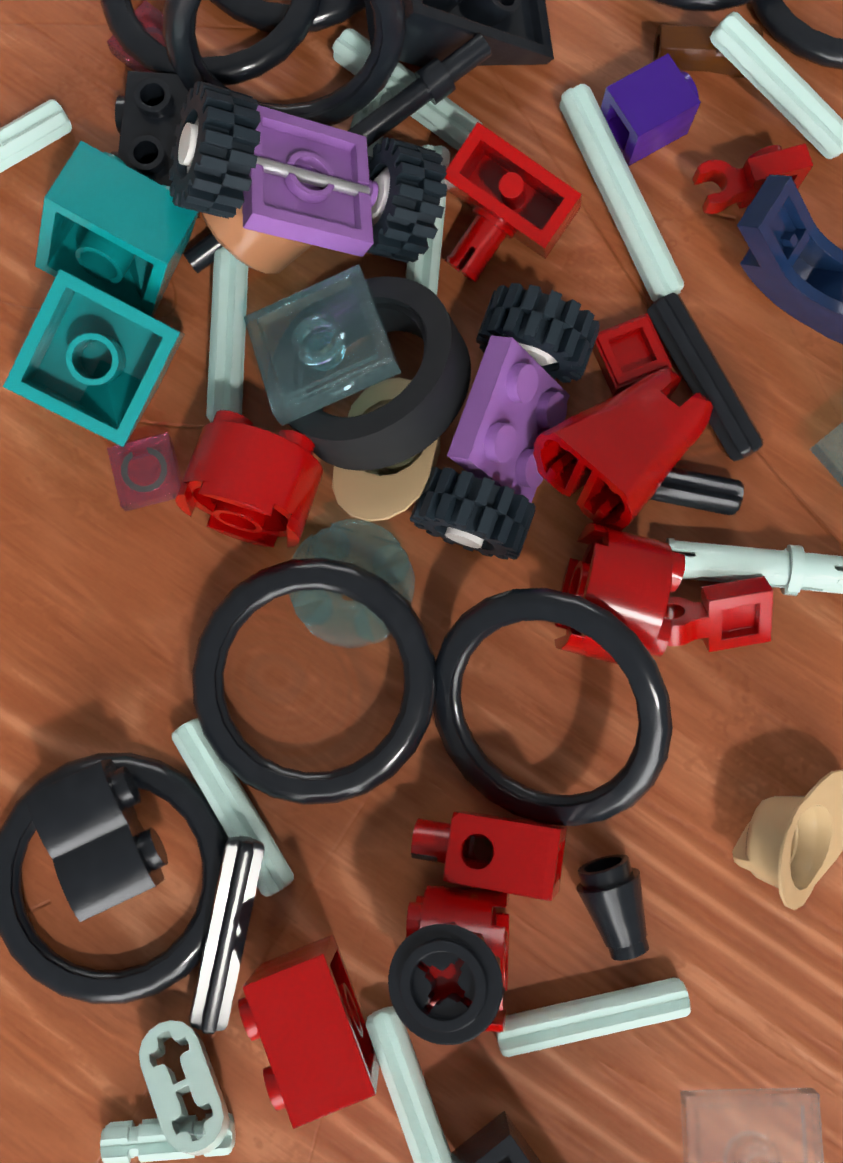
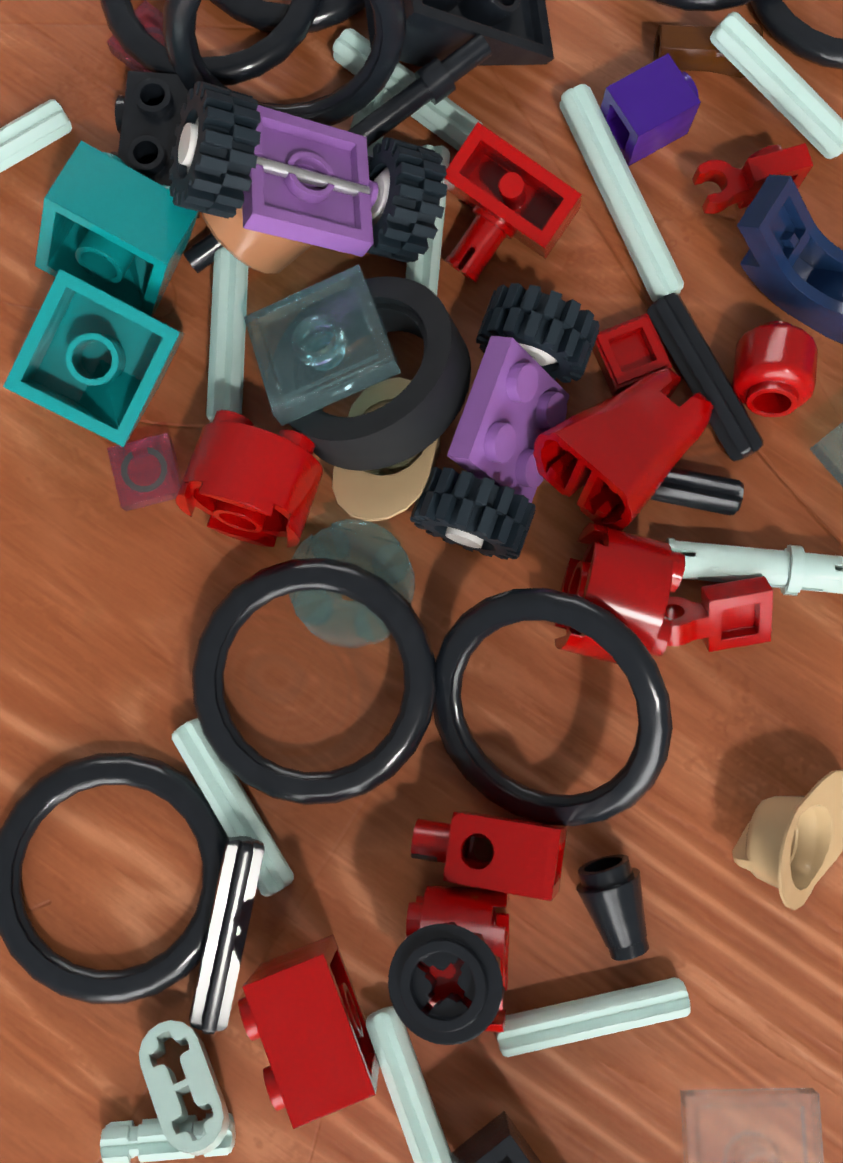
(97, 838): black brick -> none
(775, 368): none -> red head

